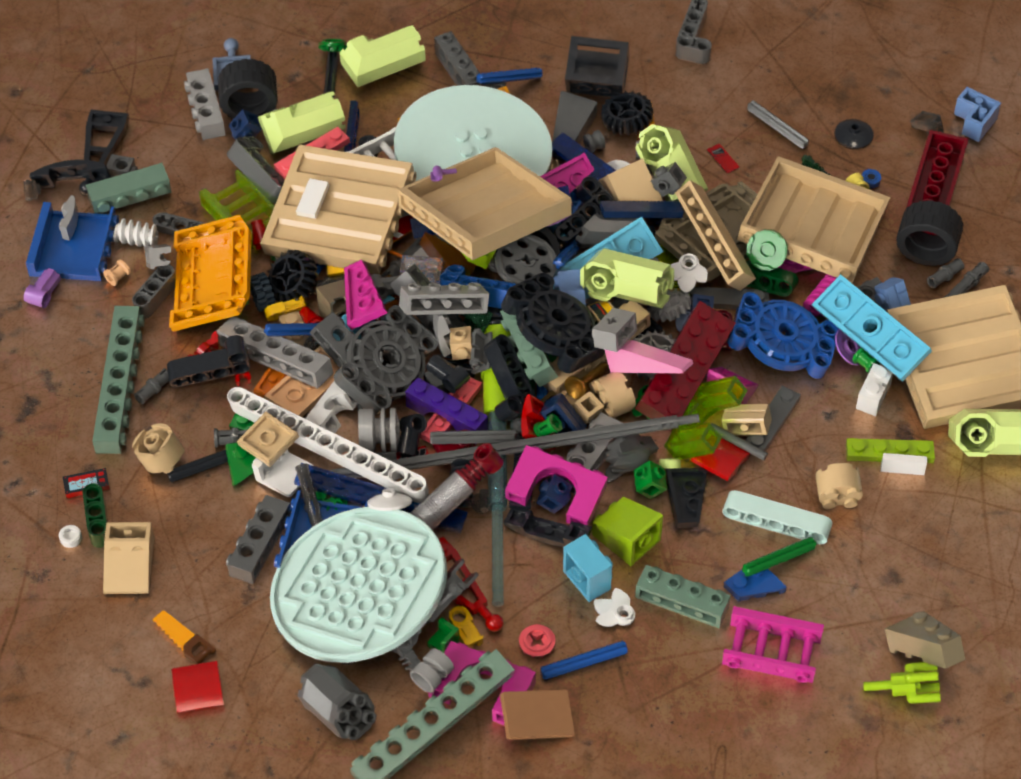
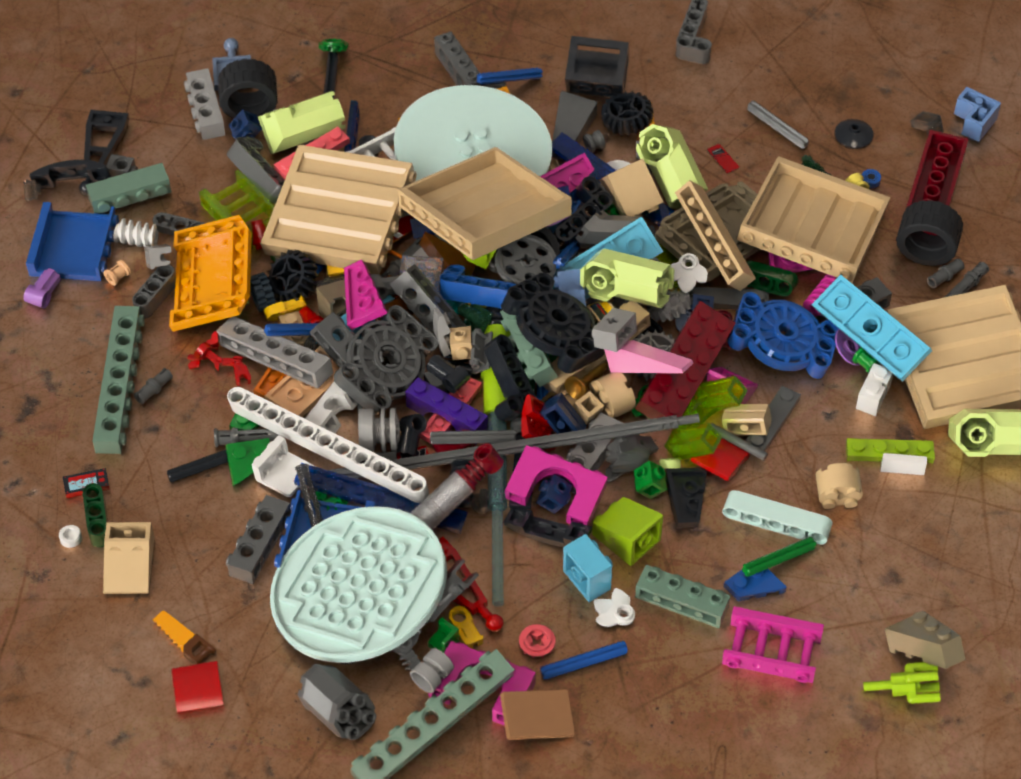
(69, 222): light grey slope -> none
(158, 449): tan brick -> none
(210, 365): black beam -> none
(268, 439): tan plate -> none
(312, 198): white tile -> none
(379, 57): yellowish green brick -> none
(389, 501): white dish -> none
(437, 174): medium lavender hand -> none
(443, 299): light grey brick -> none
(548, 426): green bush -> none
(642, 209): dark blue tile -> none
(668, 179): dark grey brick -> none
(767, 249): tile -> none
(892, 294): medium blue brick -> none

